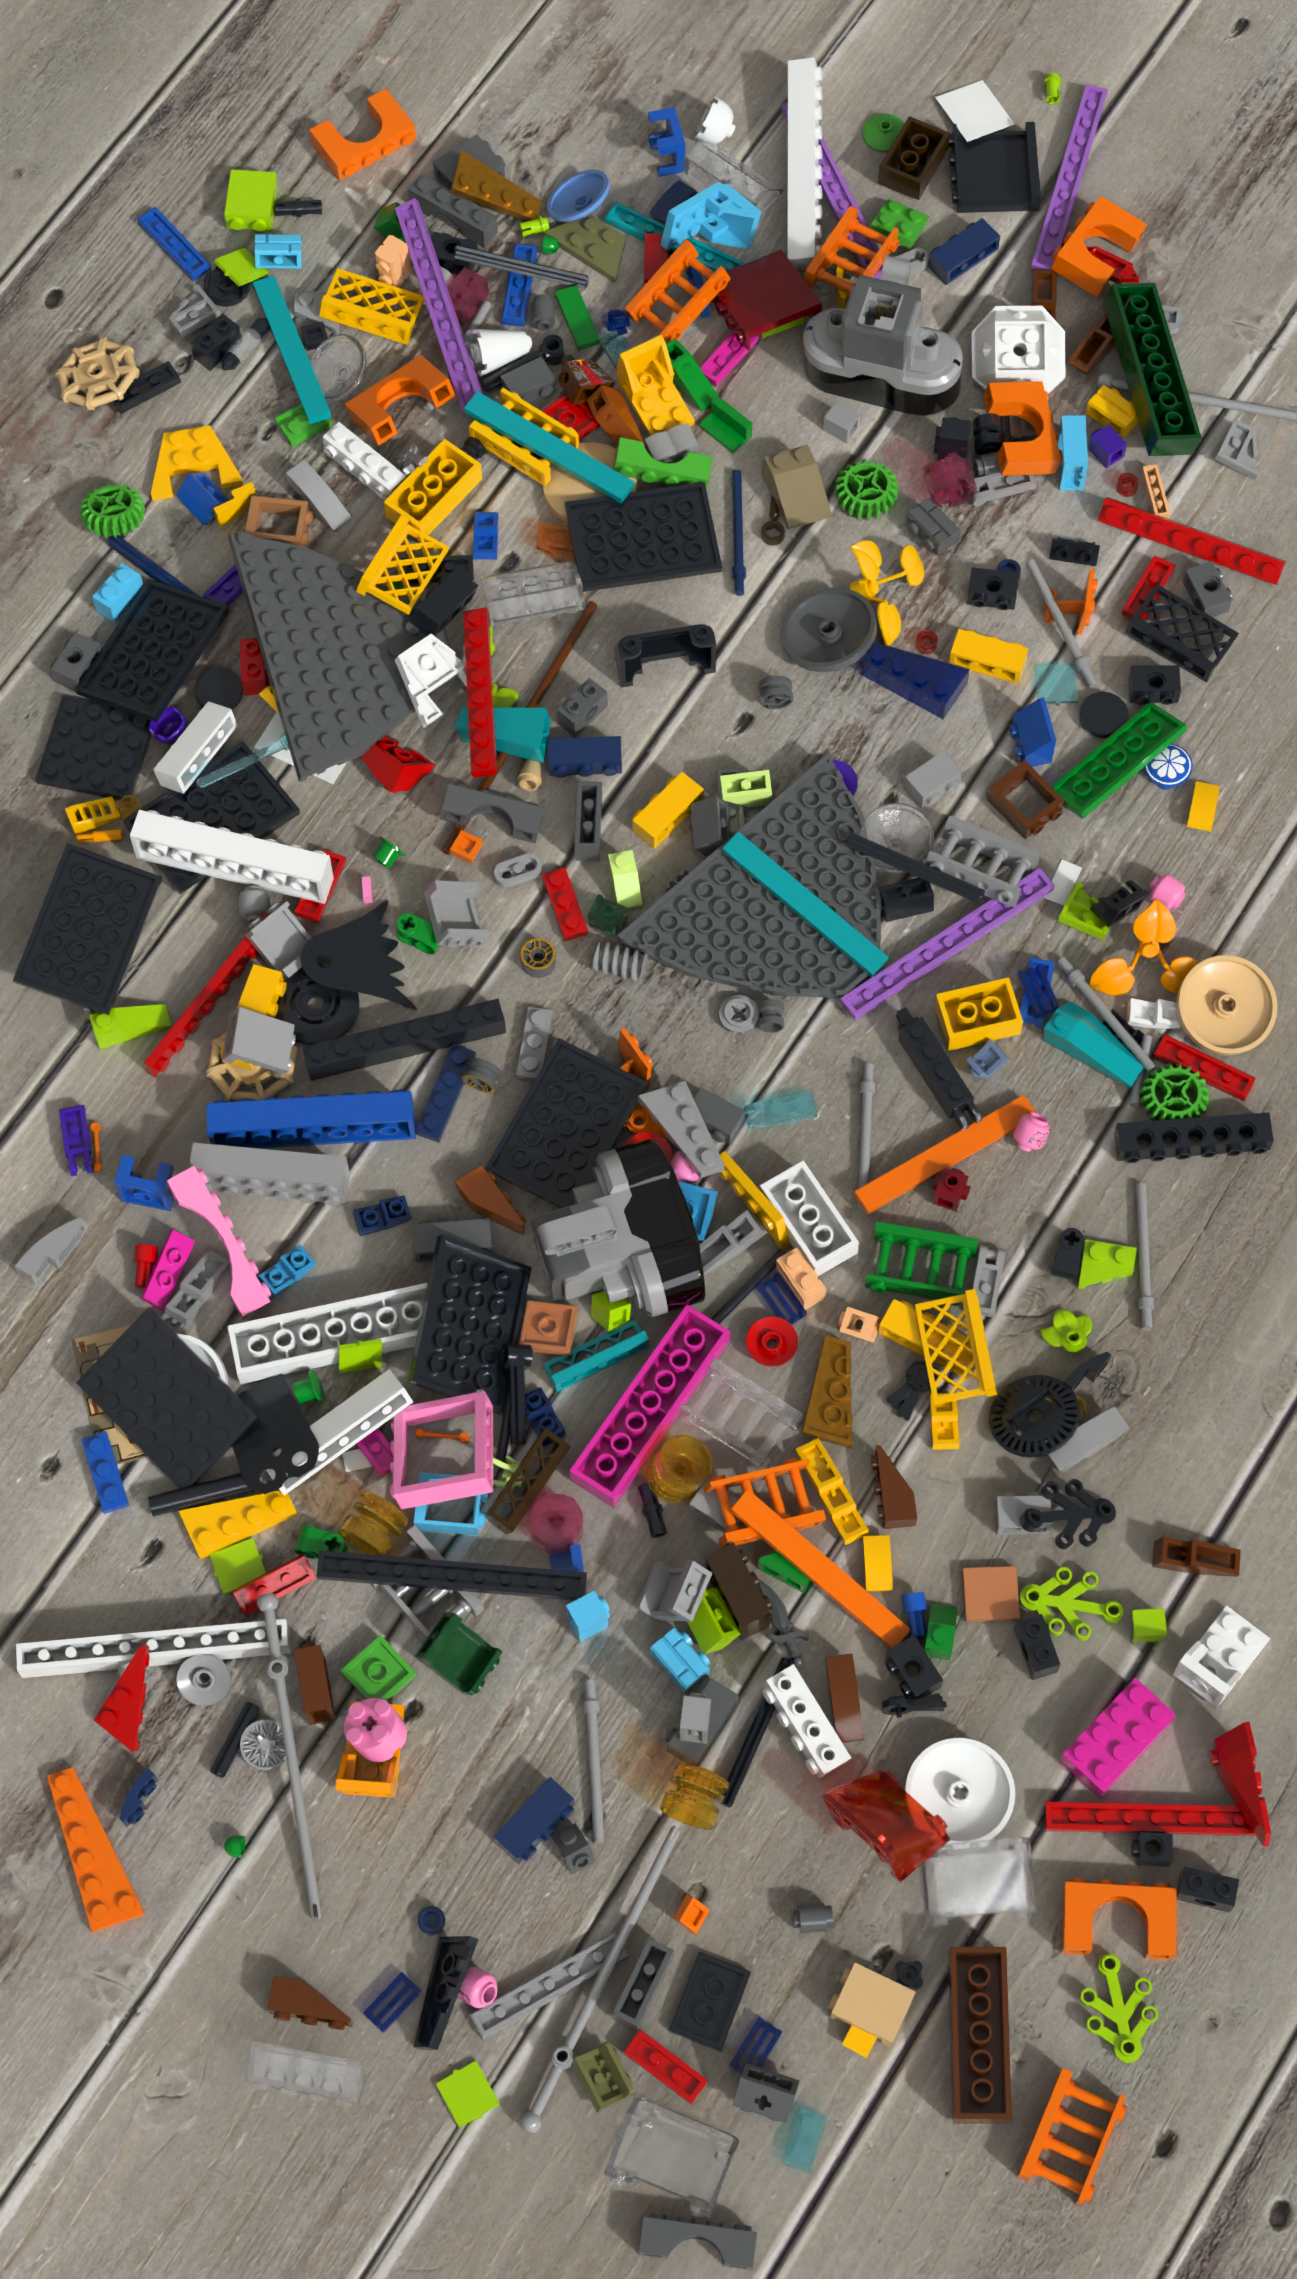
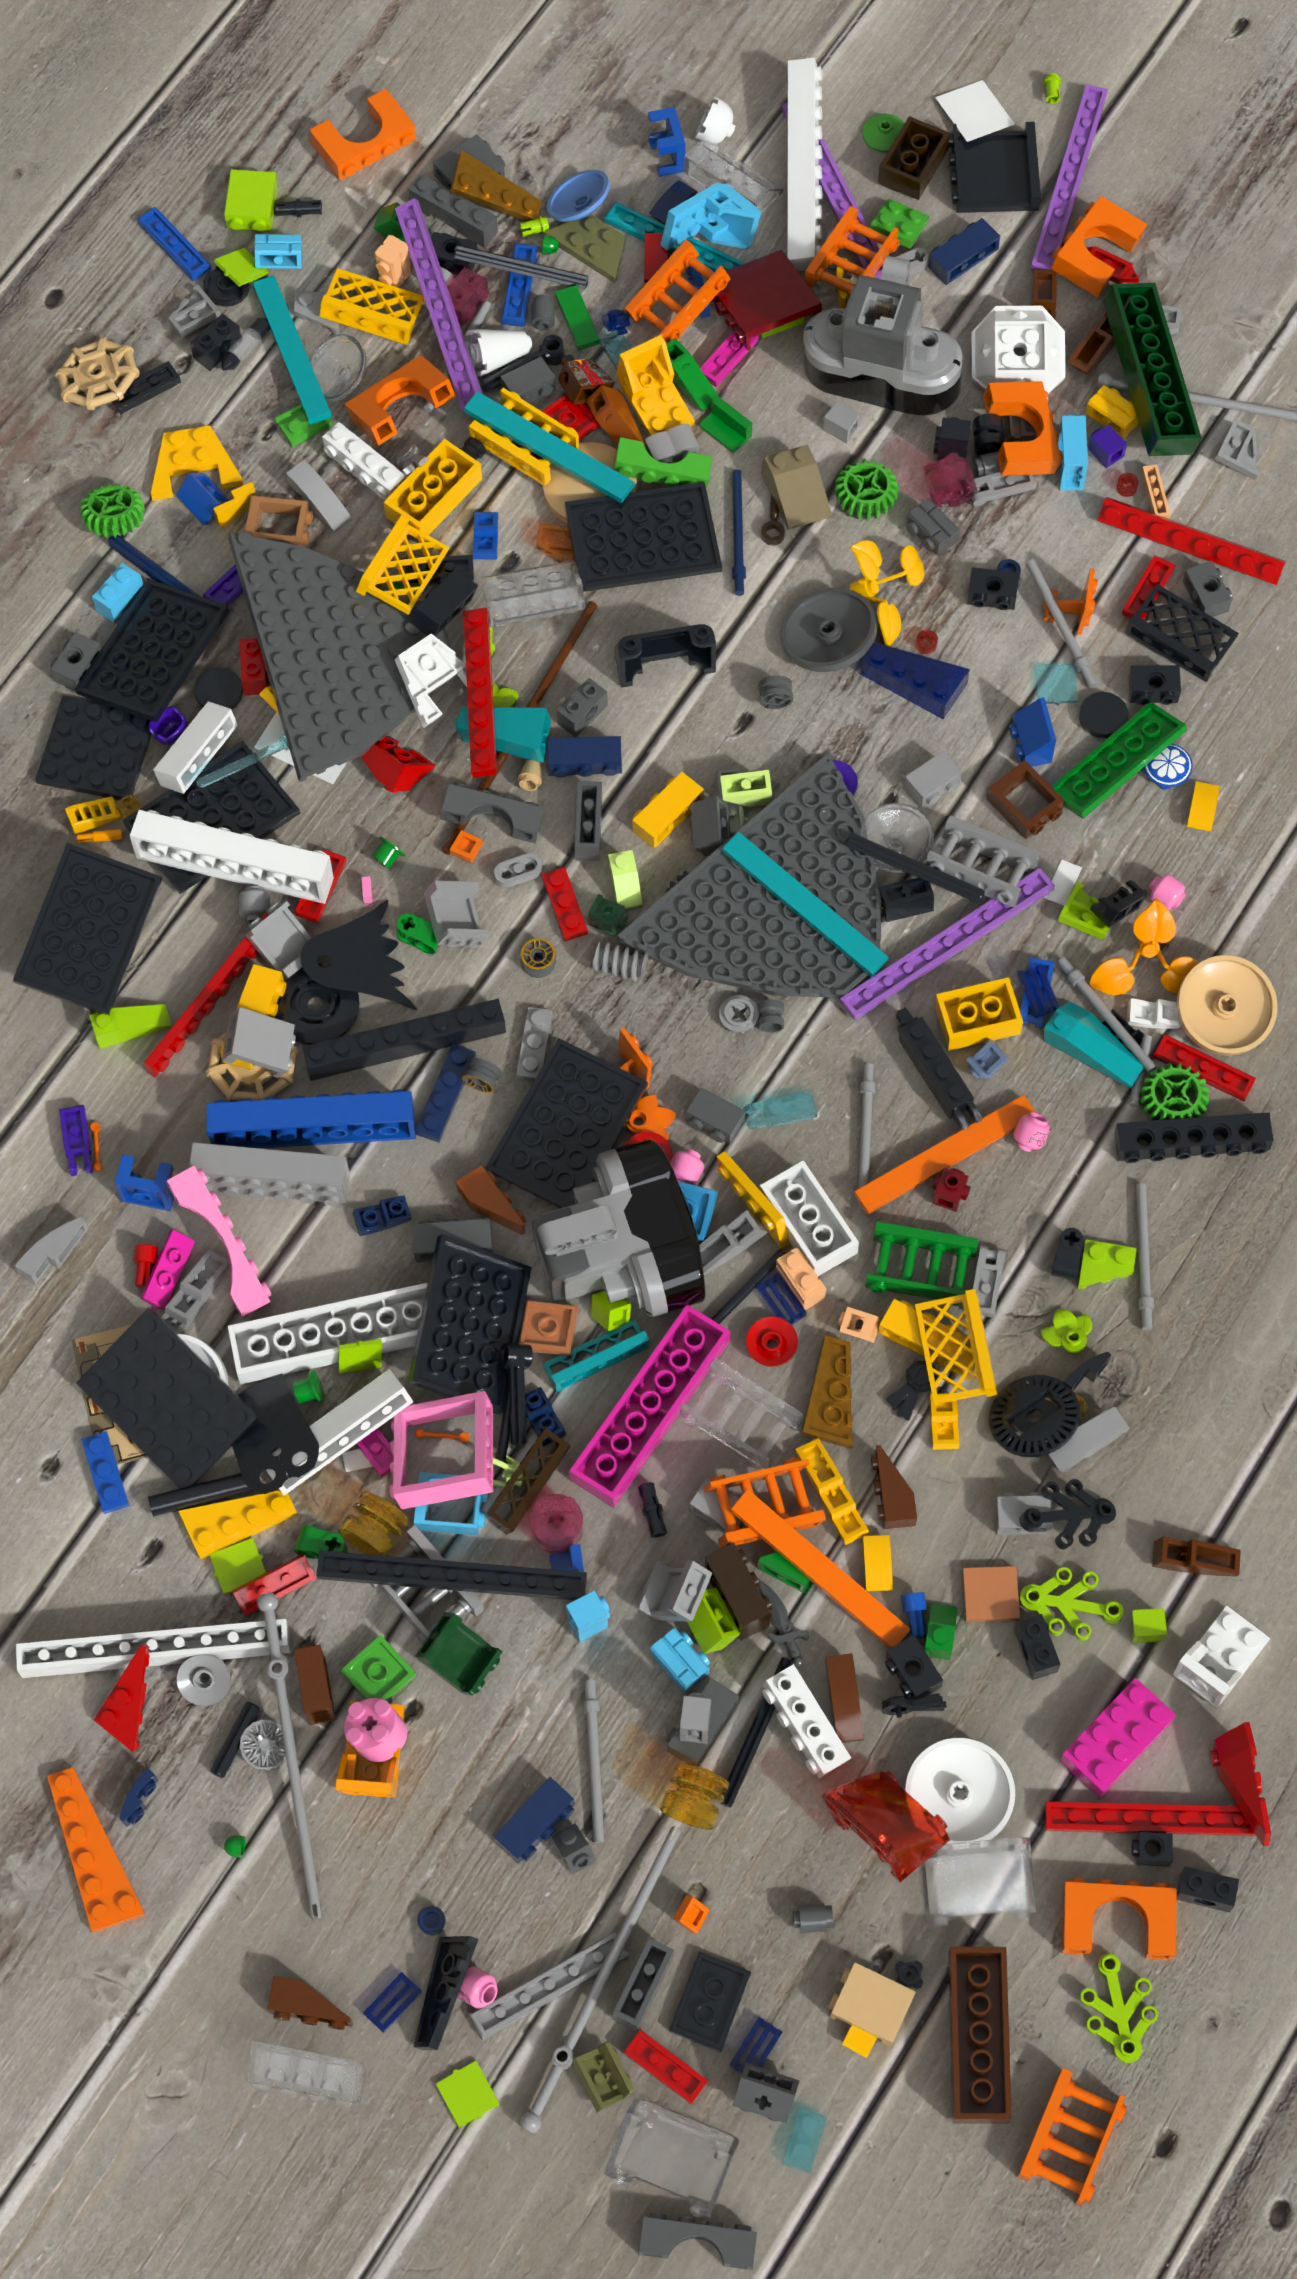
(288, 1271): dark azure slope -> none
(313, 335): black plate -> none
(679, 1468): clear yellow wheel -> none
(681, 1120): light grey wing -> none
(989, 655): yellow brick -> none
(1074, 552): black hinge -> none

